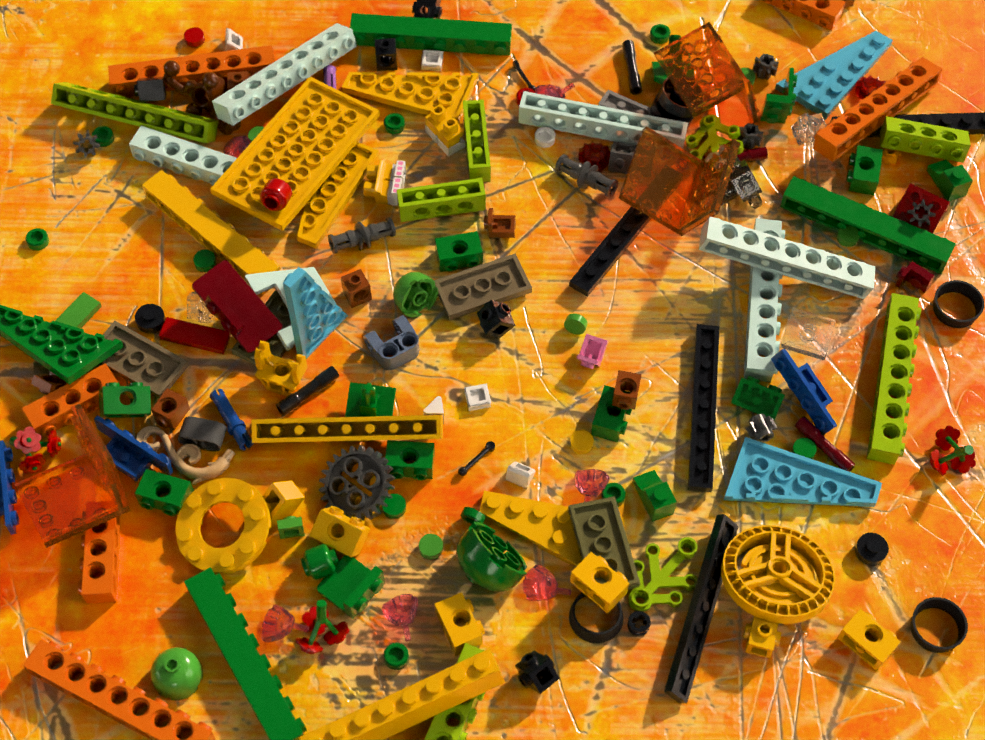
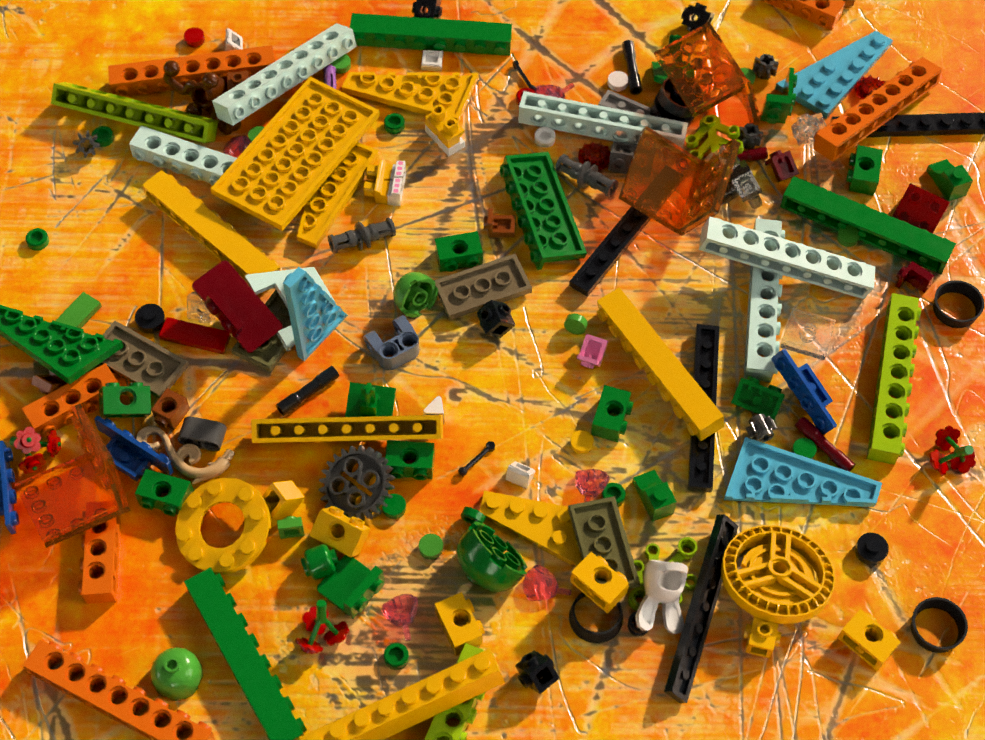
(150, 89): black brick -> none
(204, 260): green tile -> none
(235, 426): blue pin -> none
(271, 366): yellow piece -> none
(275, 194): red head -> none
(279, 624): piece -> none
(342, 64): none -> bright green tile
(356, 288): dark orange brick -> none
(385, 54): black brick -> none
(441, 199): lime brick -> none
(476, 140): lime brick -> none
(477, 397): white tile -> none
(541, 208): none -> green bracket
(617, 81): none -> white tile
(630, 382): dark orange brick -> none
(660, 34): green tile -> none
(660, 365): none -> yellow brick
(663, 584): none -> white piece
(690, 13): none -> black brick
(782, 165): none -> dark red bracket
(890, 156): light orange plate -> none
(917, 209): dark grey gear -> none
(924, 139): lime brick -> none

